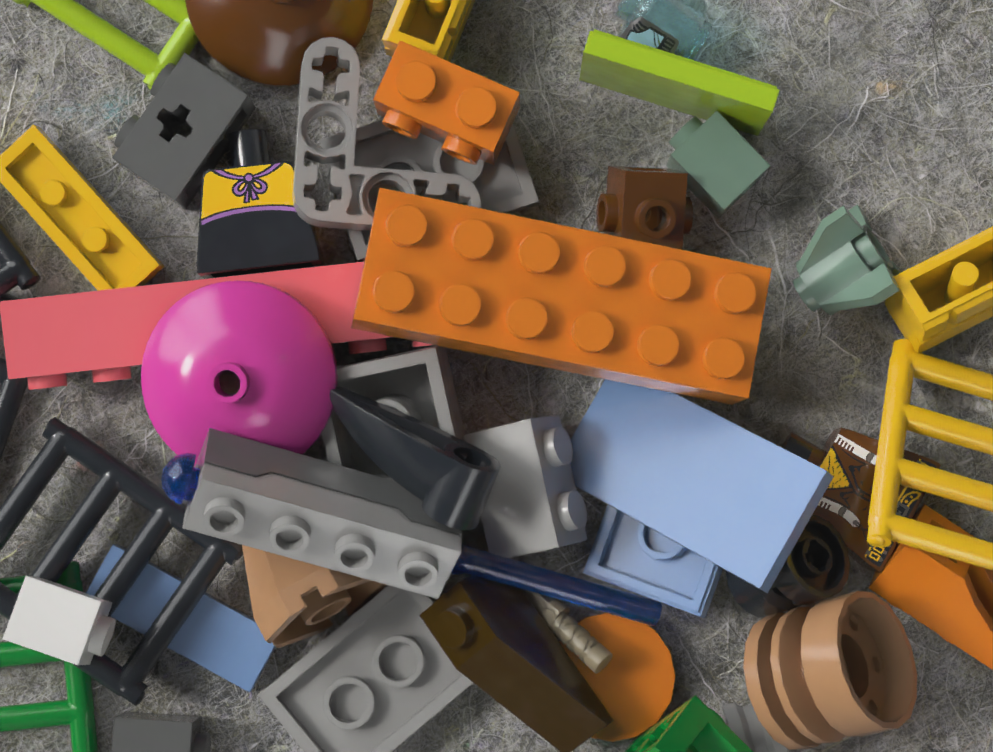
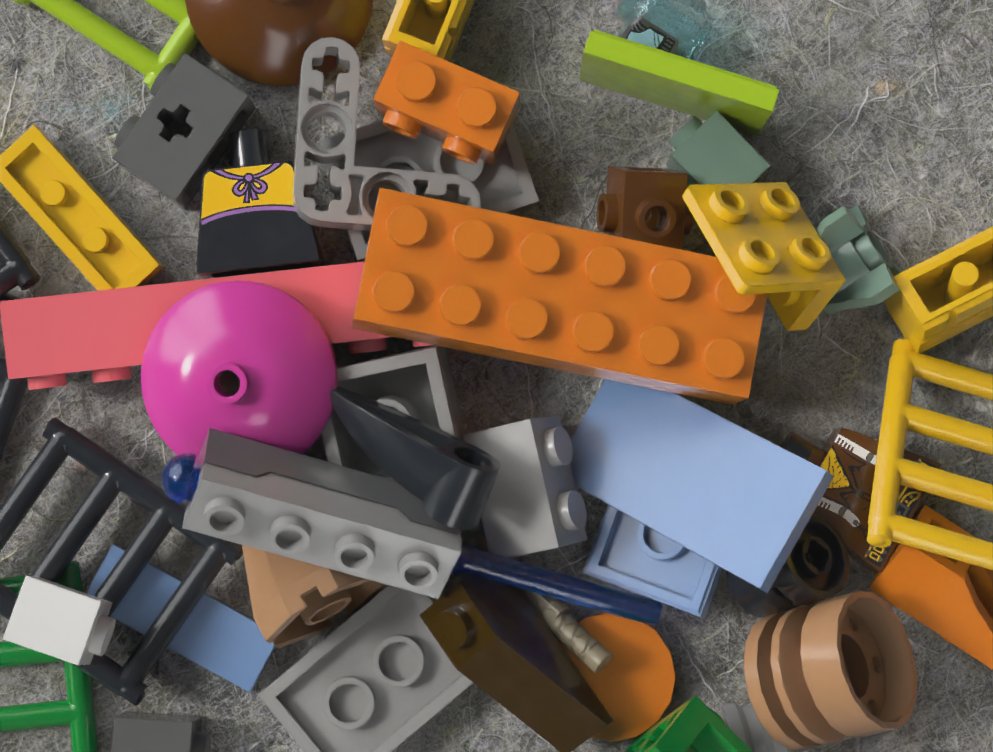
(767, 246): none -> yellow bracket

